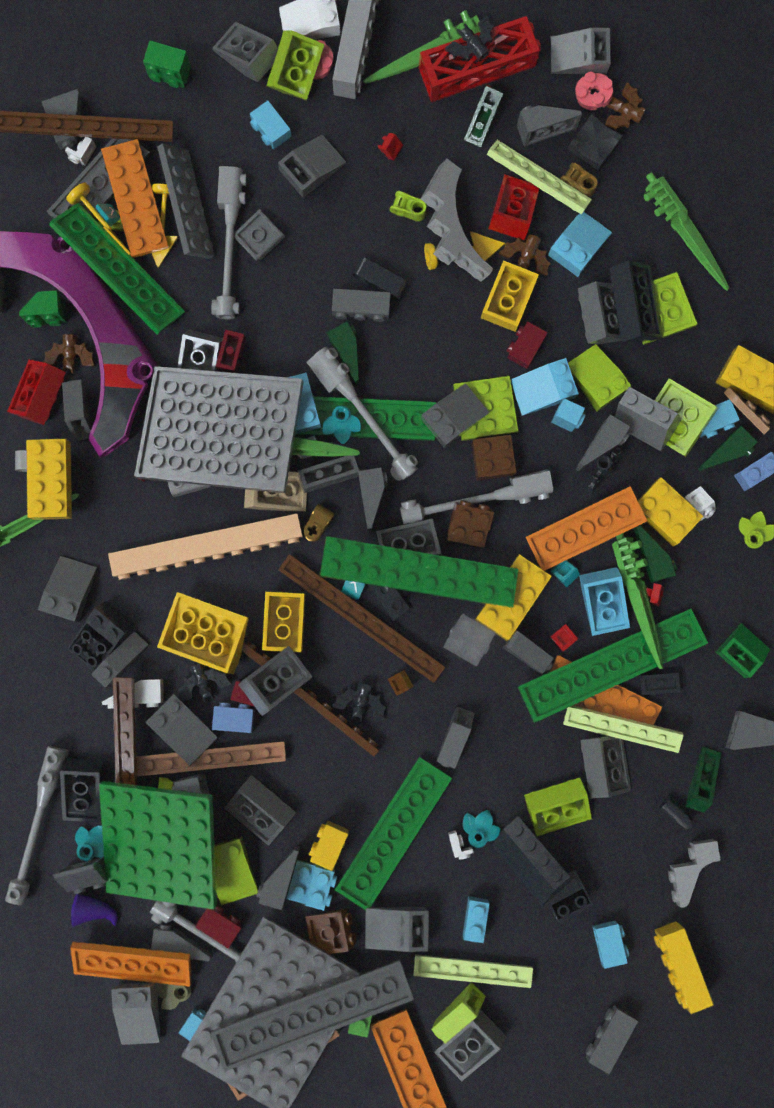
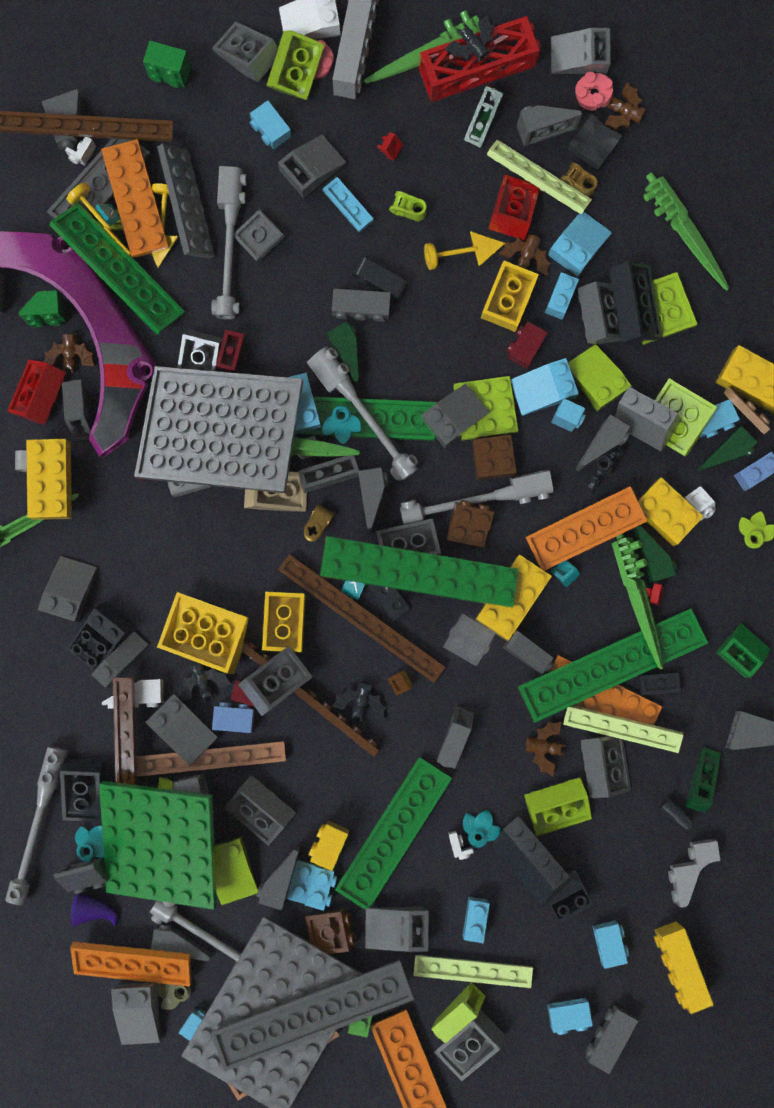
(204, 546): light nougat brick -> none
(219, 925): dark red brick -> none
(348, 204): none -> medium azure plate
(445, 223): light grey arch -> none
(541, 746): none -> reddish brown animal
(561, 295): none -> medium azure brick
(564, 637): red tile -> none
(569, 1015): none -> medium azure brick
(605, 601): medium azure slope -> none

